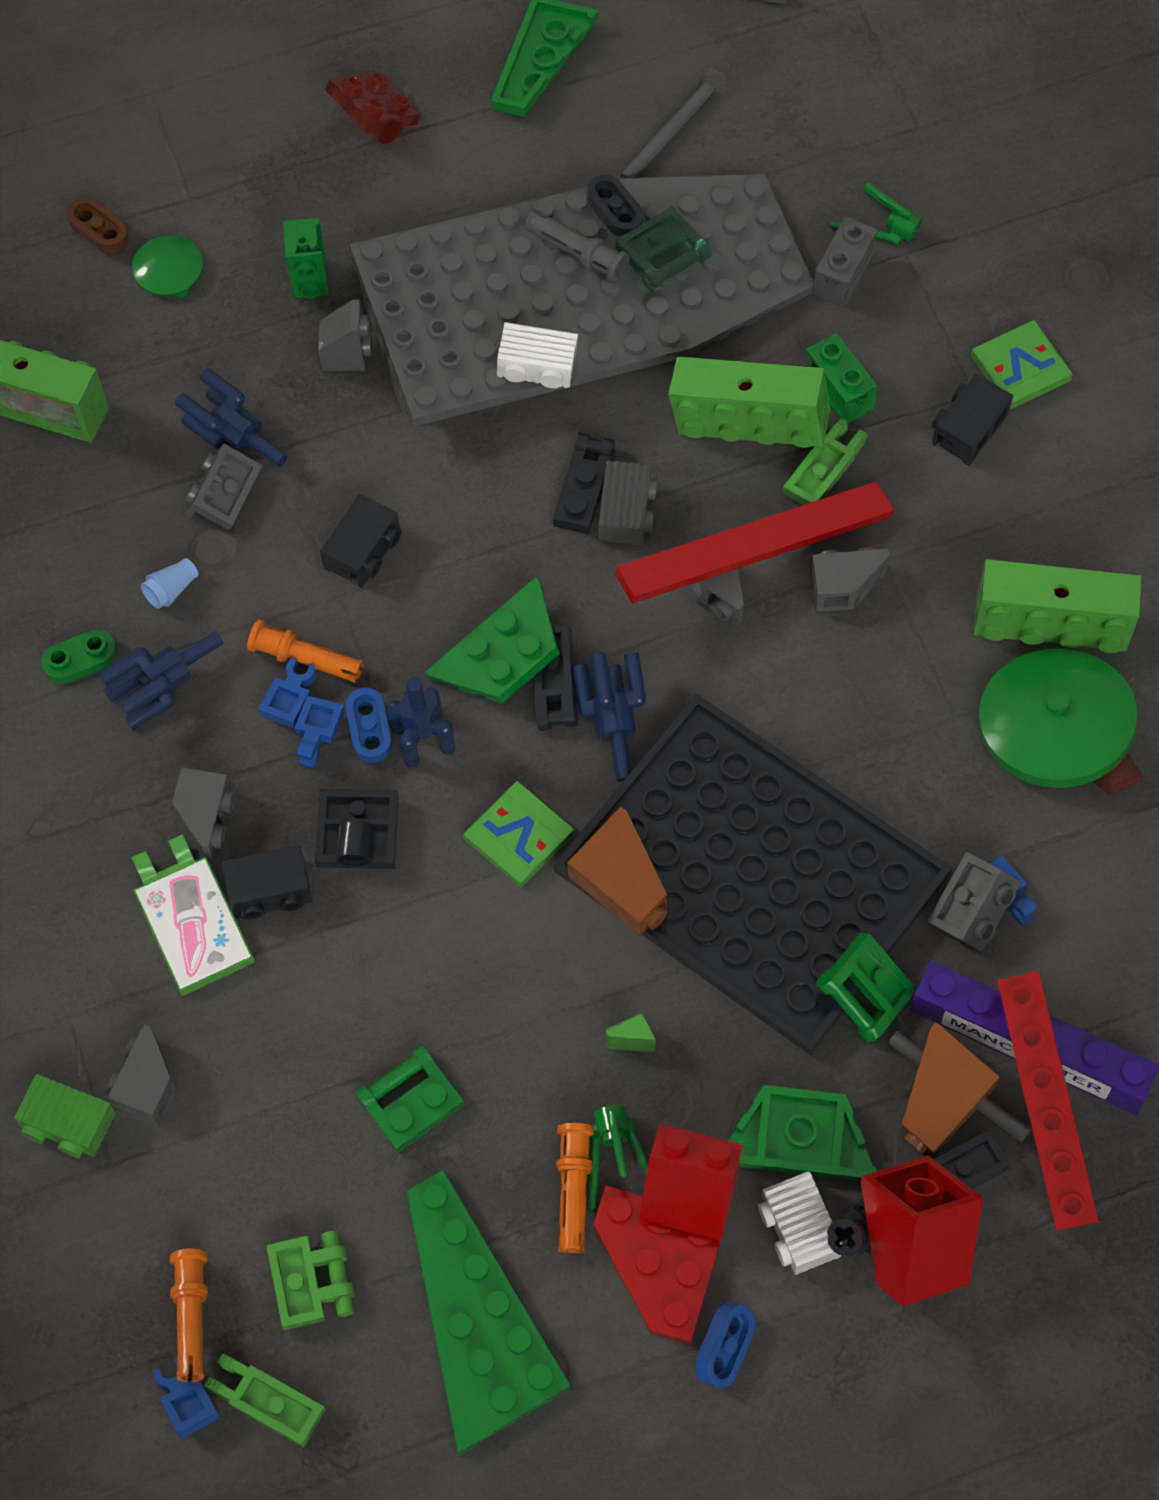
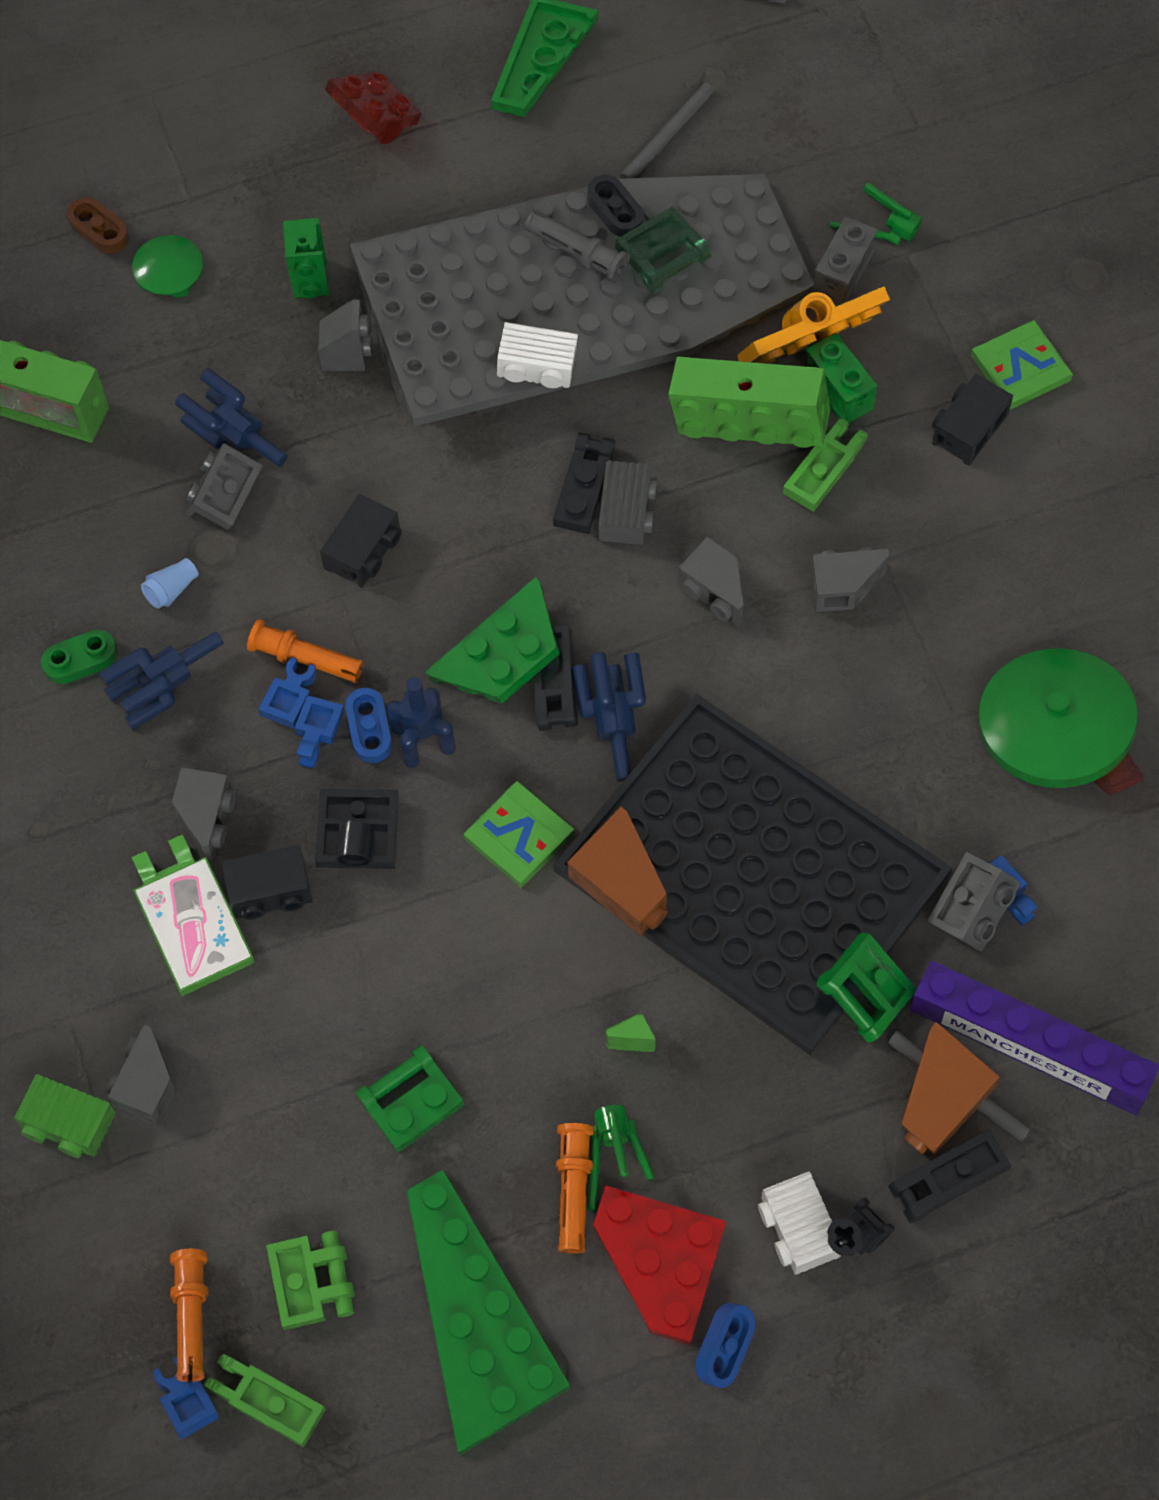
(690, 1181): red slope -> none
(753, 542): red tile -> none
(802, 1133): green wing -> none
(822, 322): none -> light orange plate
(920, 1229): red slope -> none
(1048, 1101): red brick -> none
(1057, 606): bright green brick -> none

